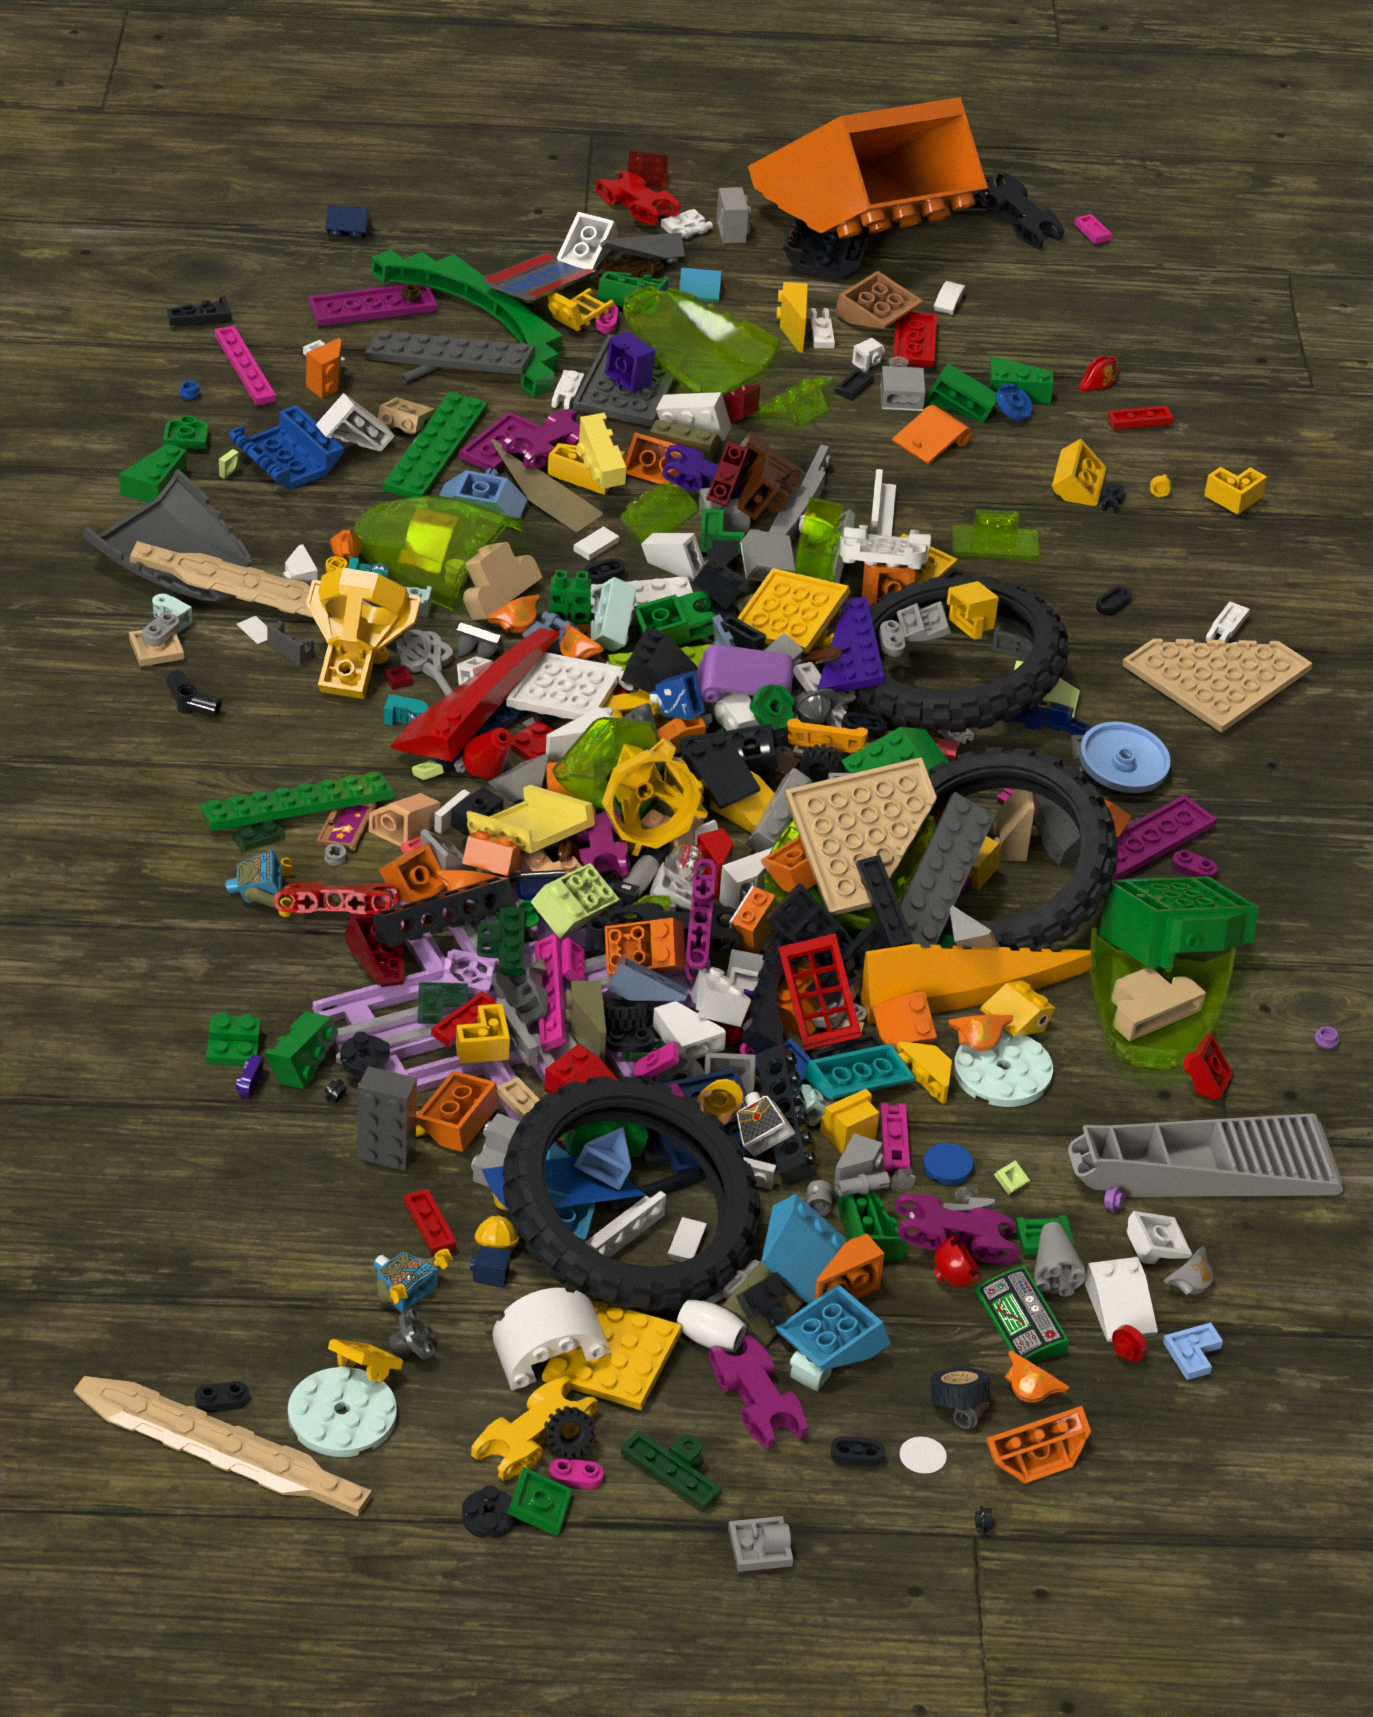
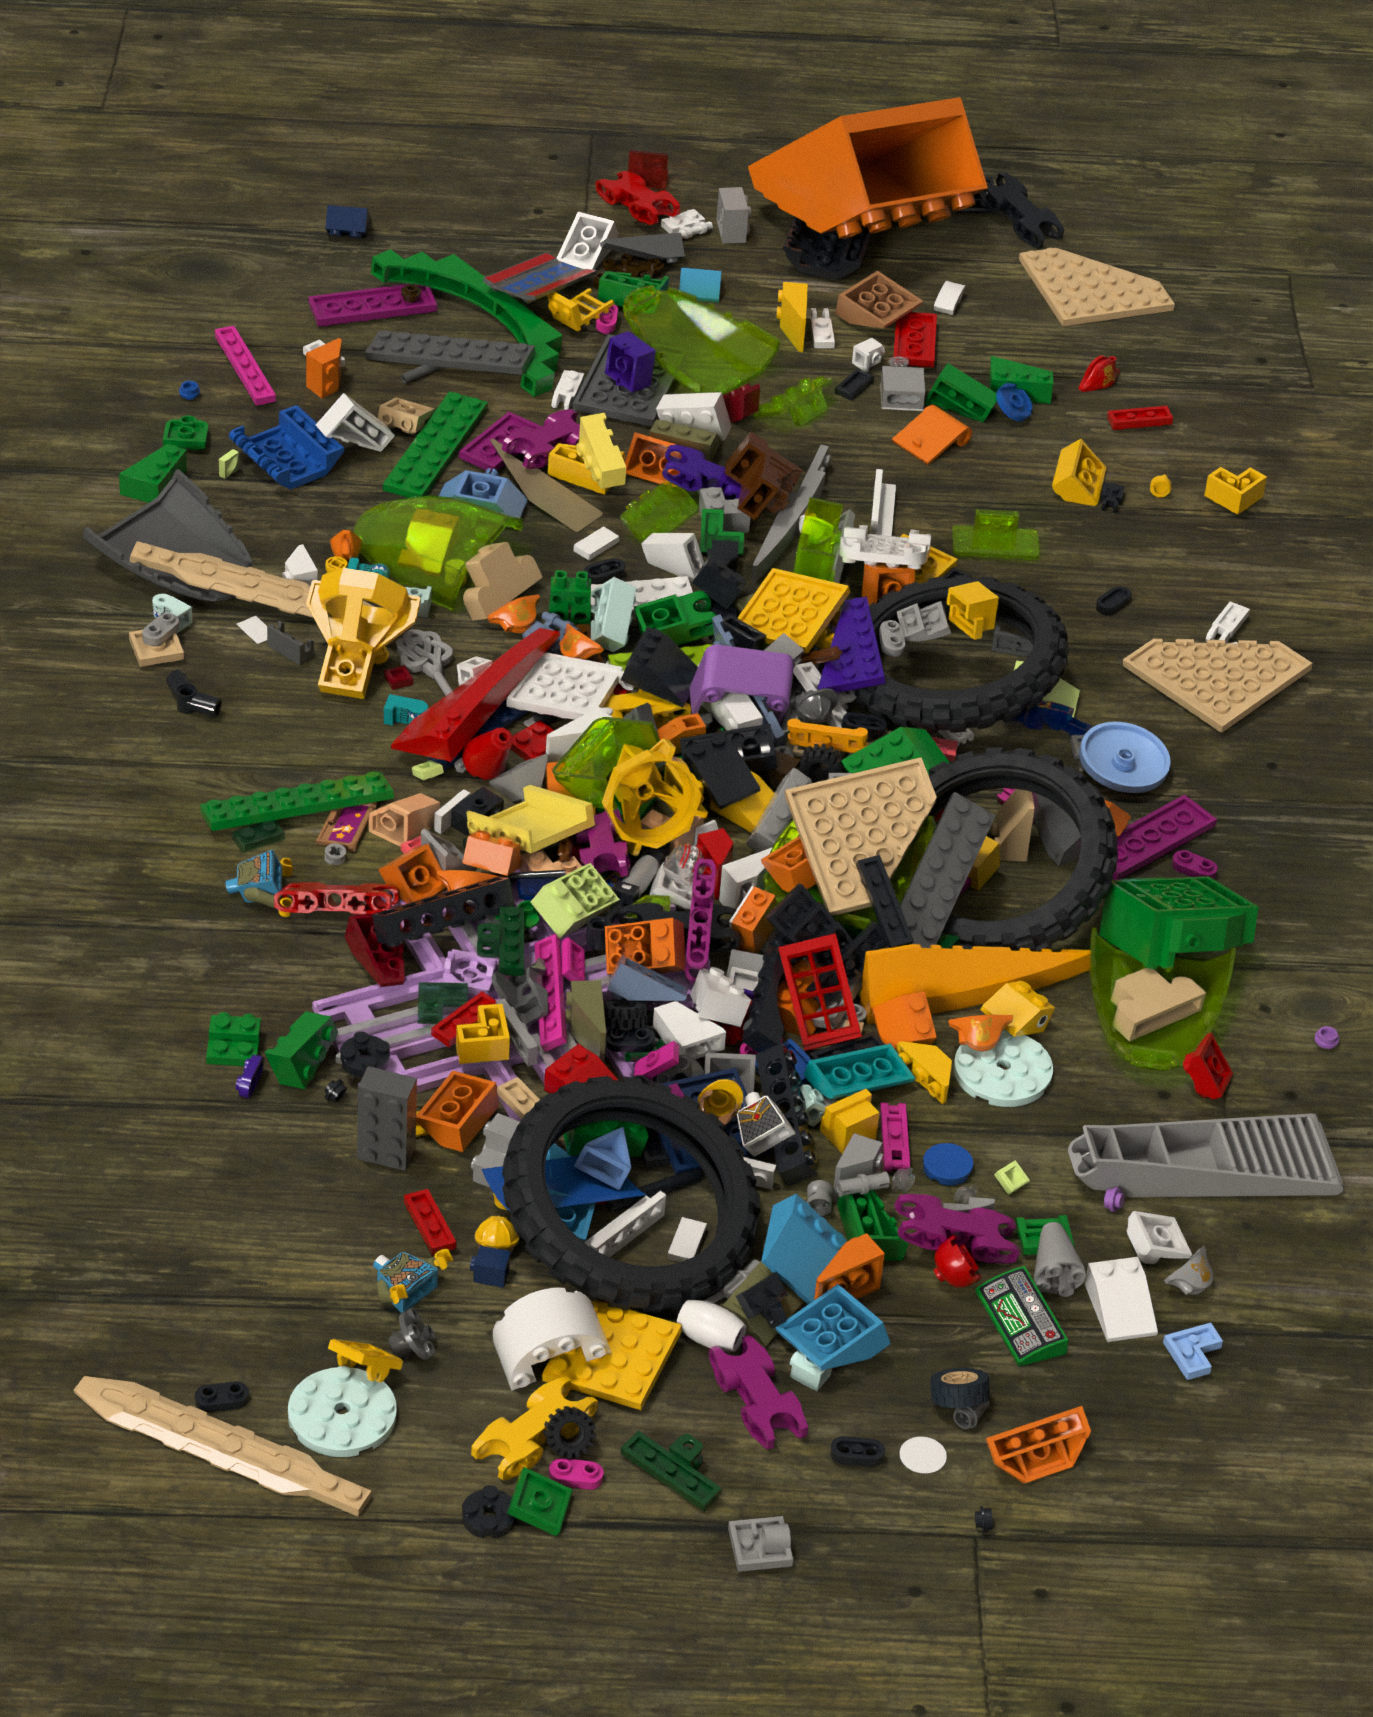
(199, 315): black wing -> none
(470, 636): dark grey tile -> none
(679, 696): blue torso -> none
(727, 474): dark red slope -> none
(761, 706): green plate -> none
(766, 551): light grey piece -> none
(970, 932): light grey slope -> none
(1031, 1382): orange hat -> none
(1091, 291): none -> tan plate
(1093, 229): dark pink plate -> none
(1129, 1343): red plate -> none

